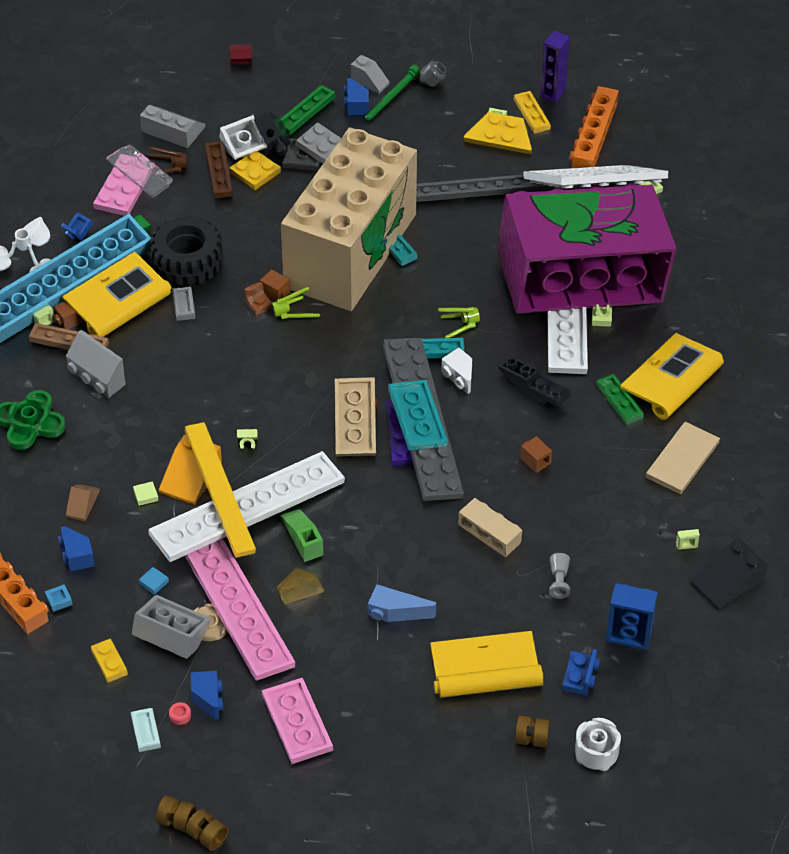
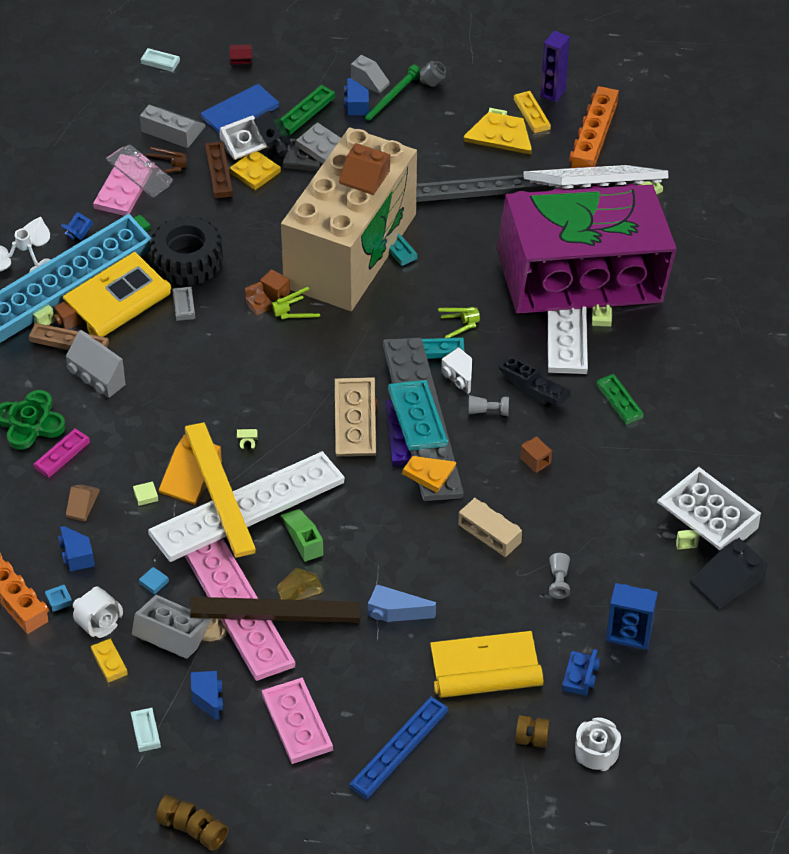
(61, 453): none -> dark pink tile
(97, 612): none -> white brick
(160, 60): none -> light aqua tile
(179, 713): coral tile -> none
(250, 102): none -> blue tile
(274, 609): none -> dark brown tile
(365, 169): none -> dark orange slope
(398, 747): none -> blue tile
(429, 471): none -> light orange wing
(480, 405): none -> light grey piece
(673, 374): yellow door -> none
(682, 458): tan tile -> none
(711, 509): none -> white slope

